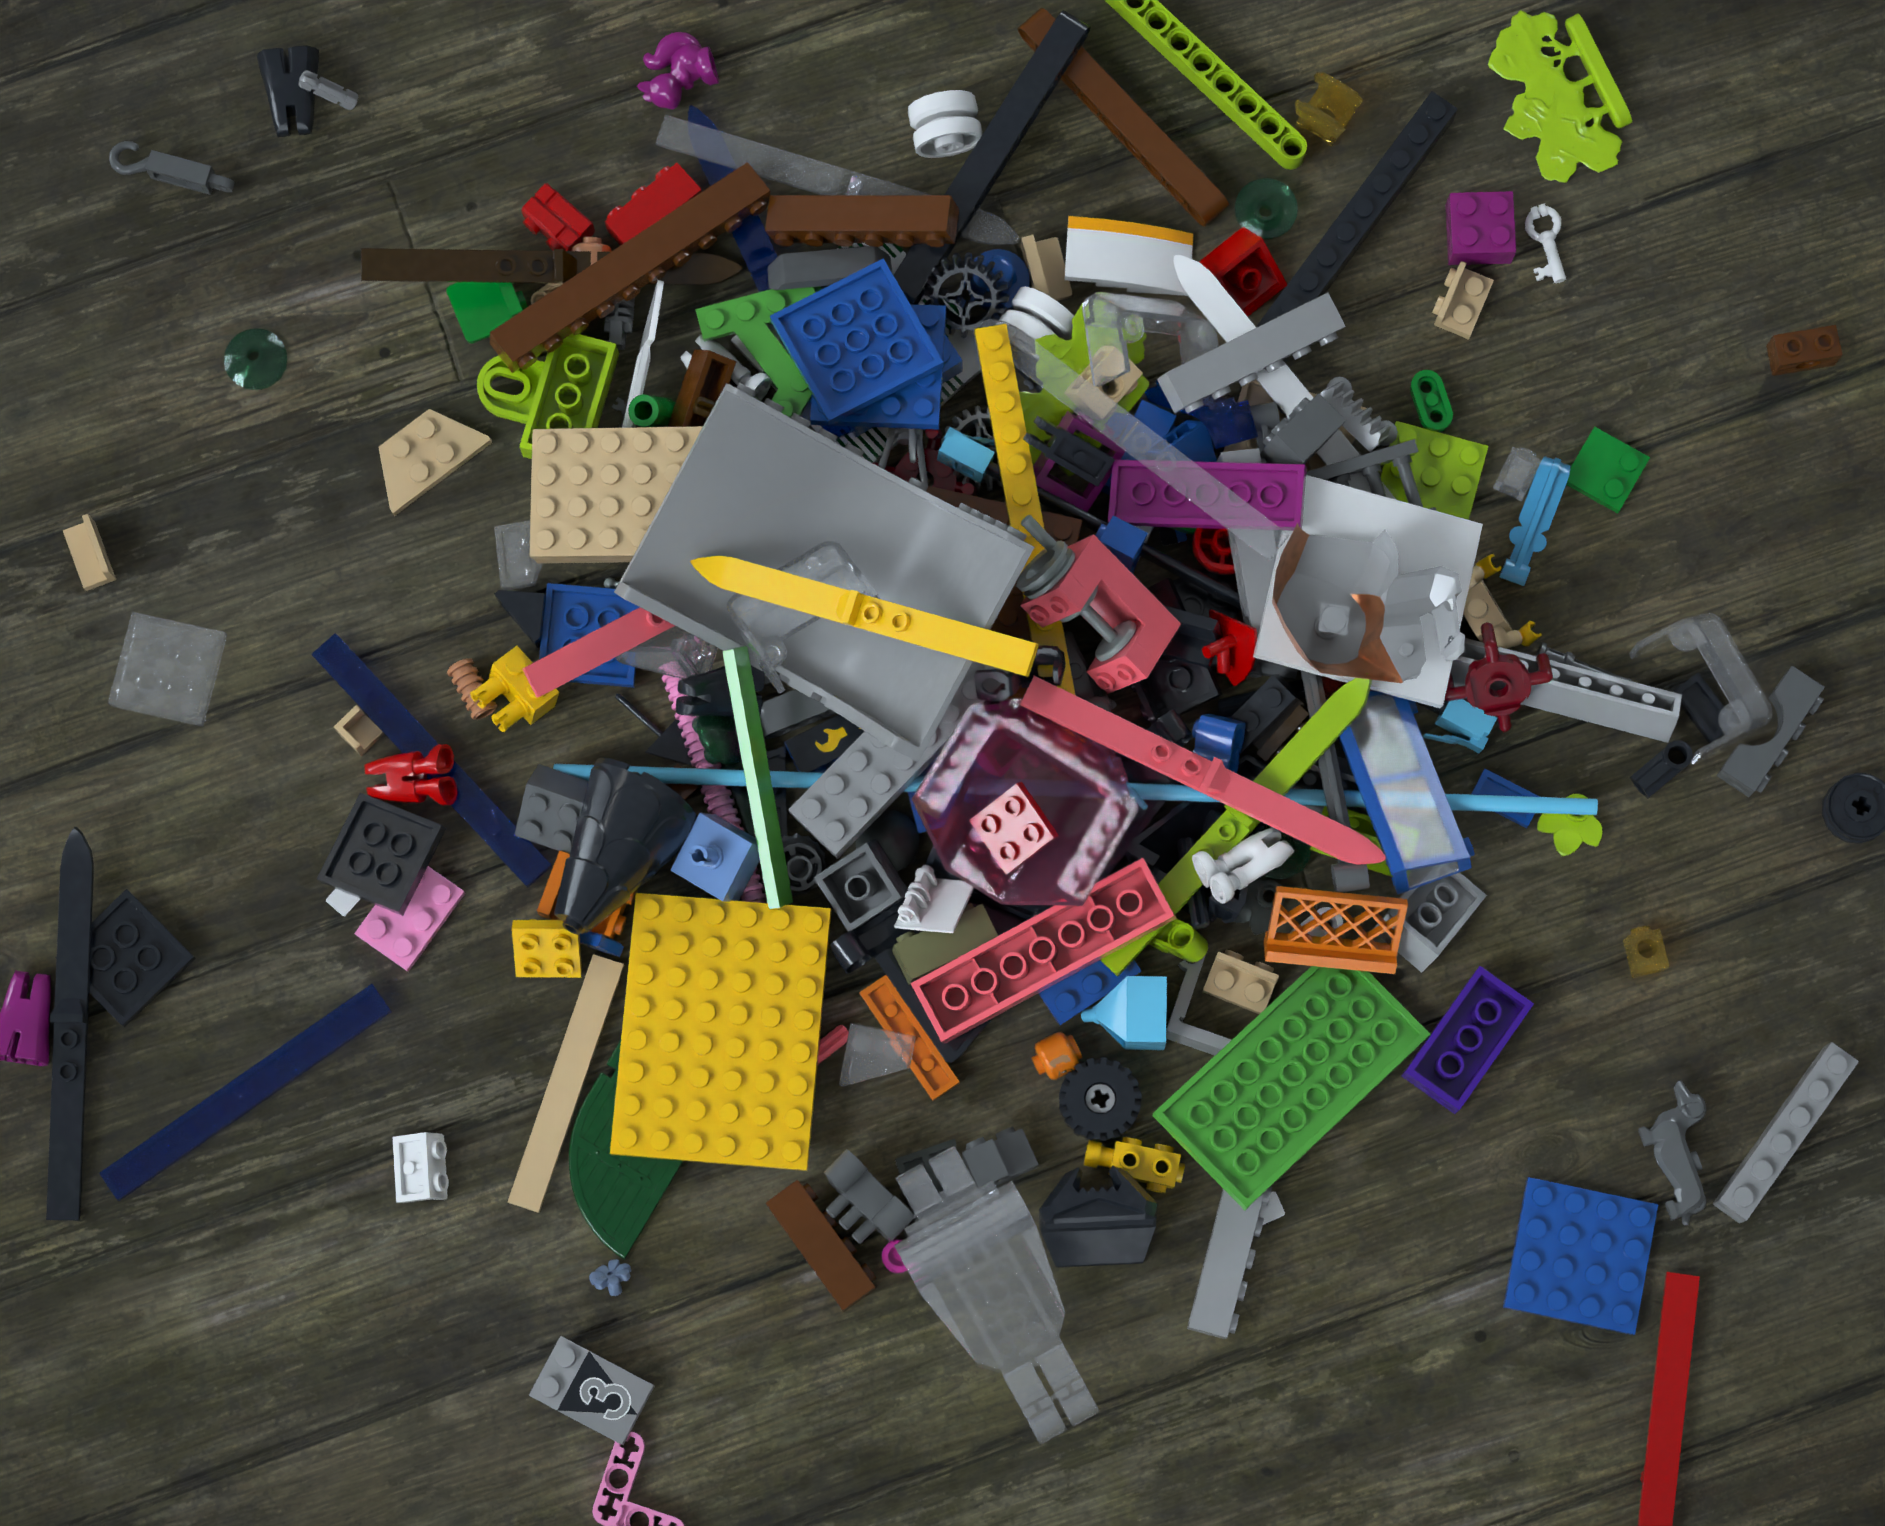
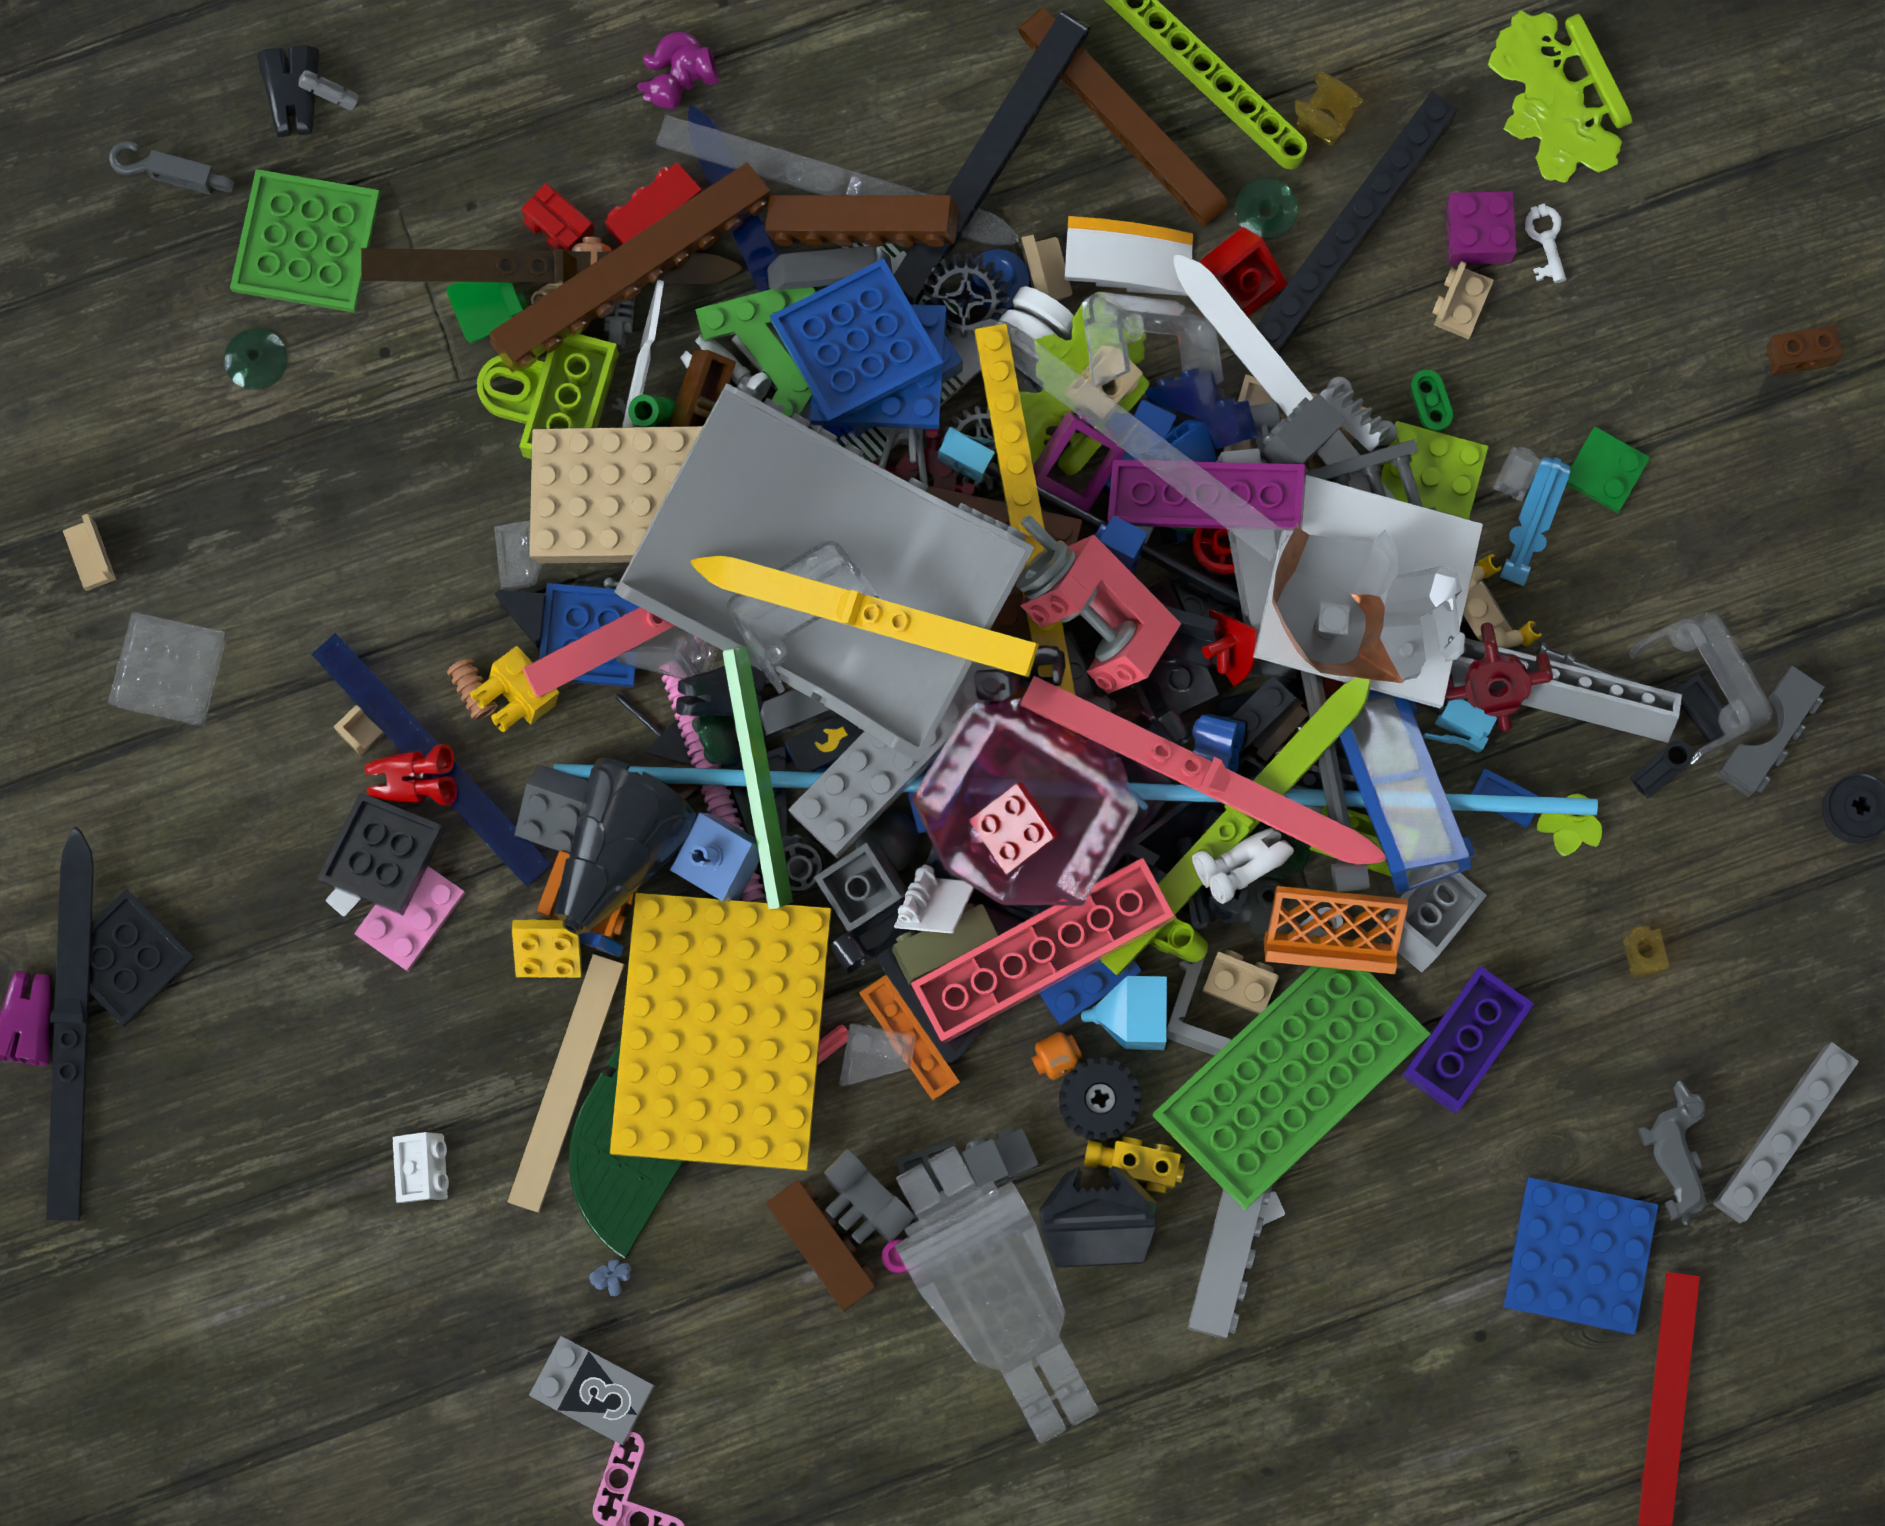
(245, 1092): clear blue plate -> none
(304, 240): none -> bright green plate
(426, 455): tan wing -> none
(945, 123): white wheel -> none
(1072, 452): black hinge -> none
(1251, 353): light grey brick -> none

